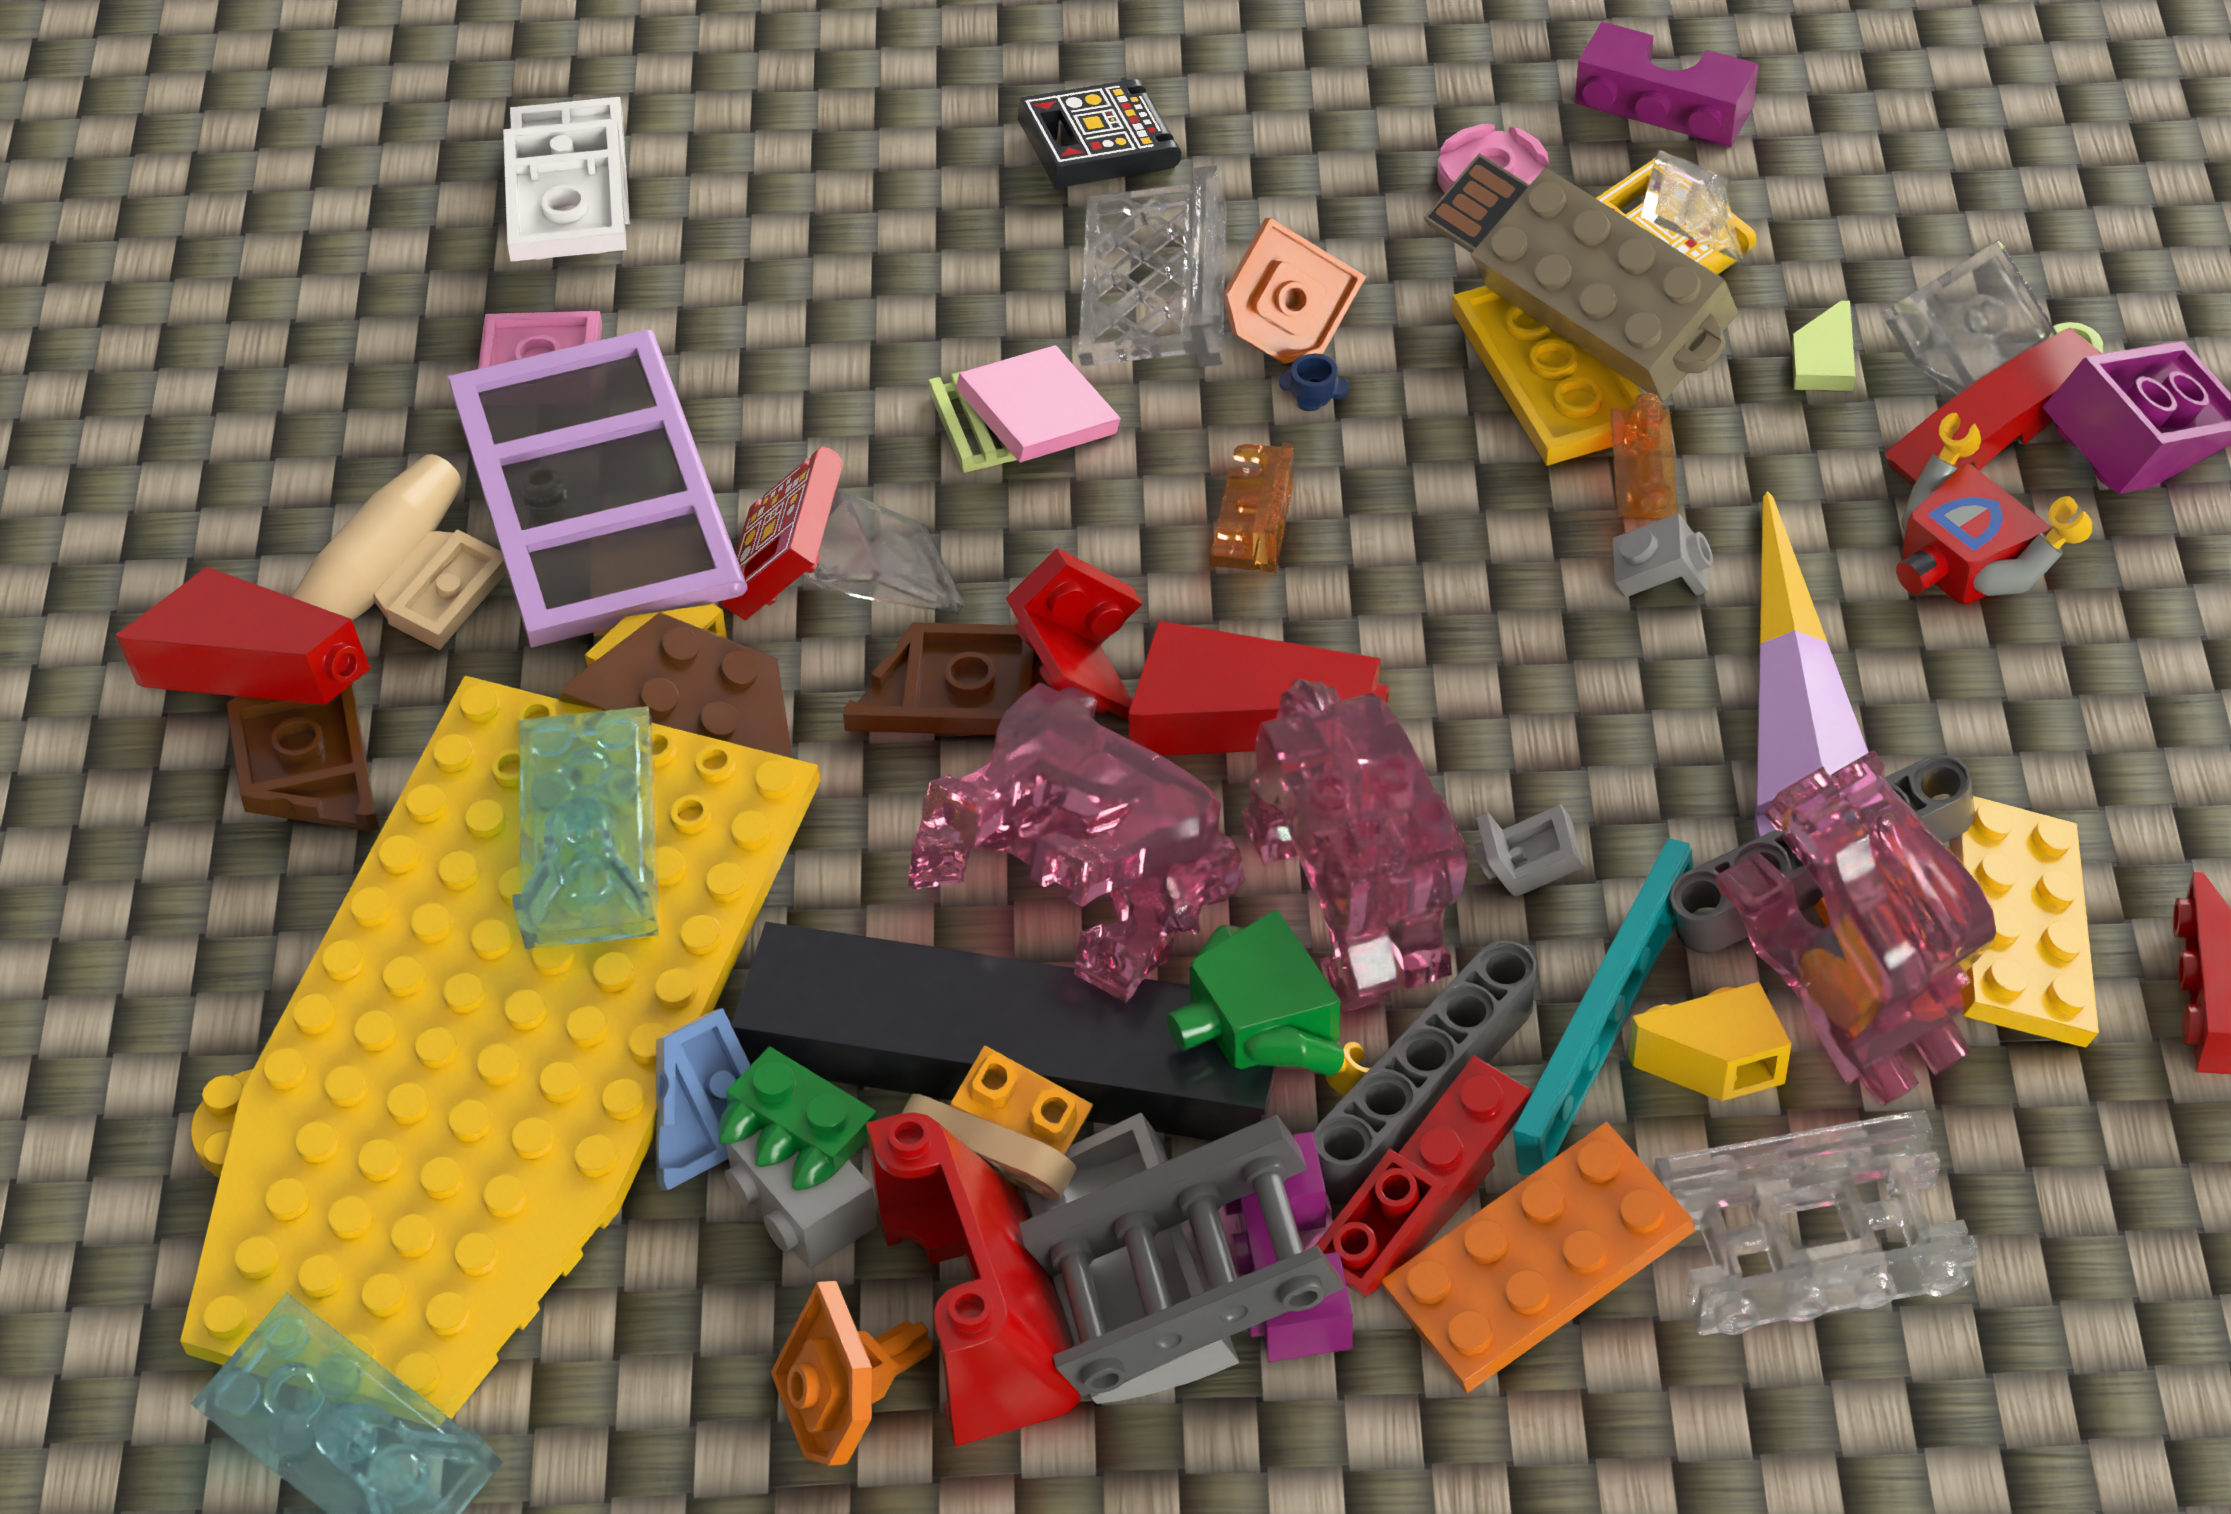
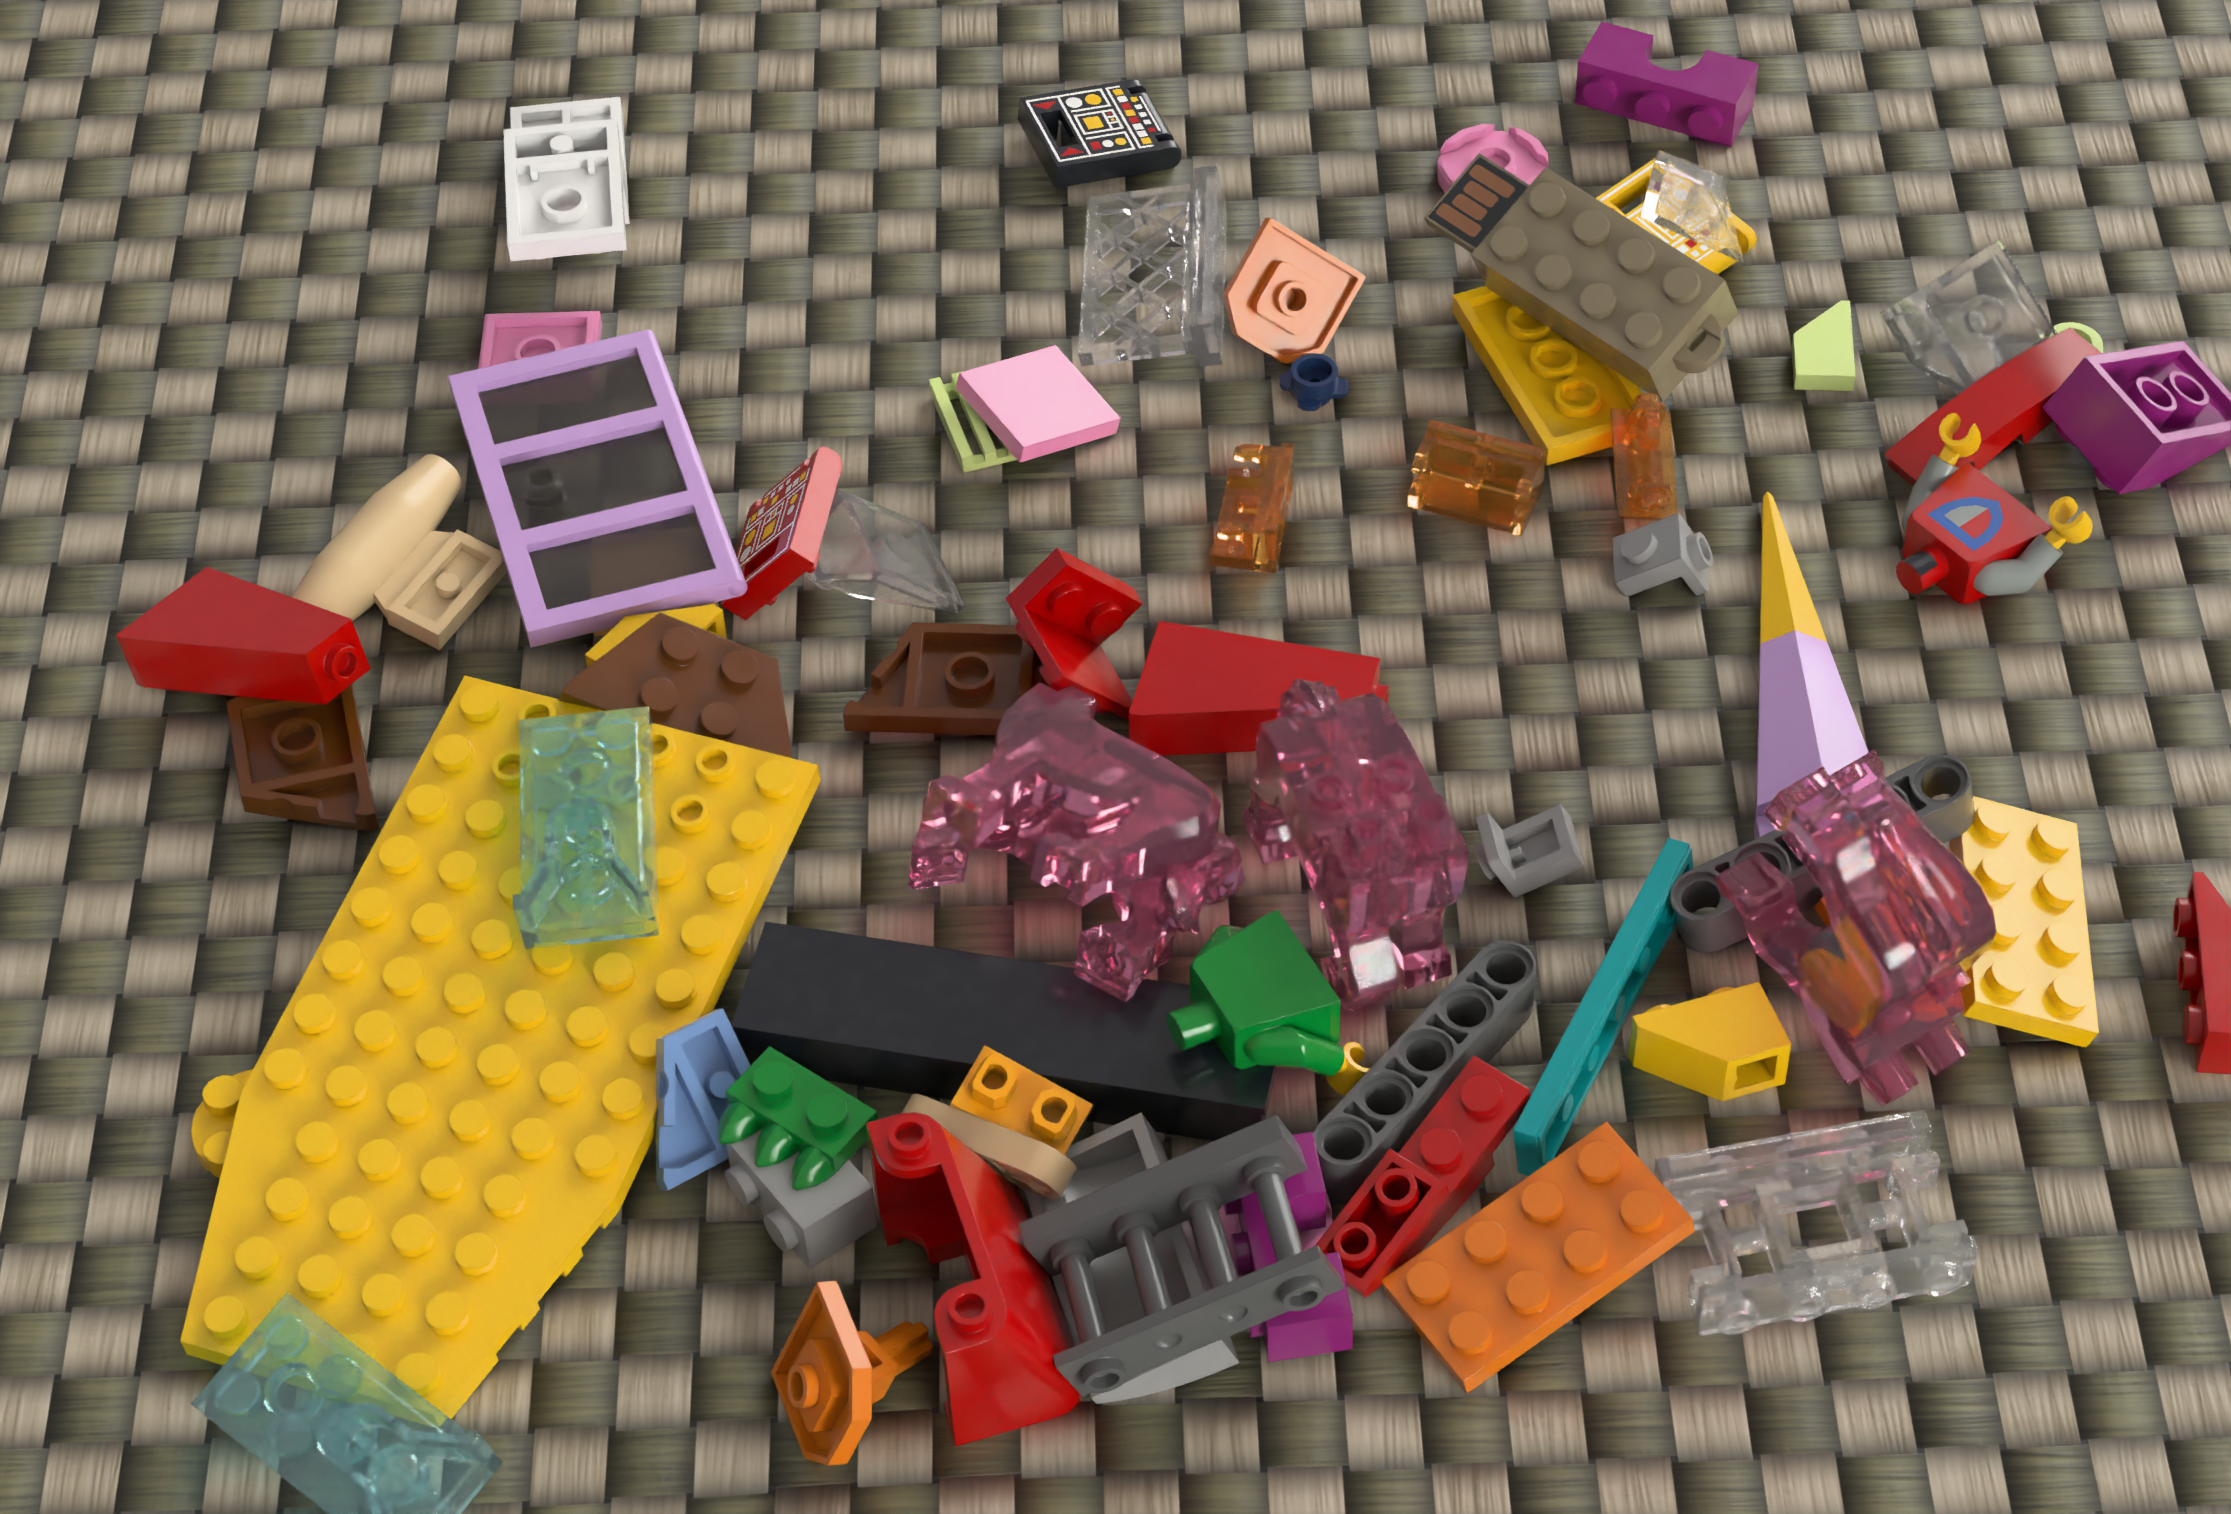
(1477, 477): none -> clear orange hinge

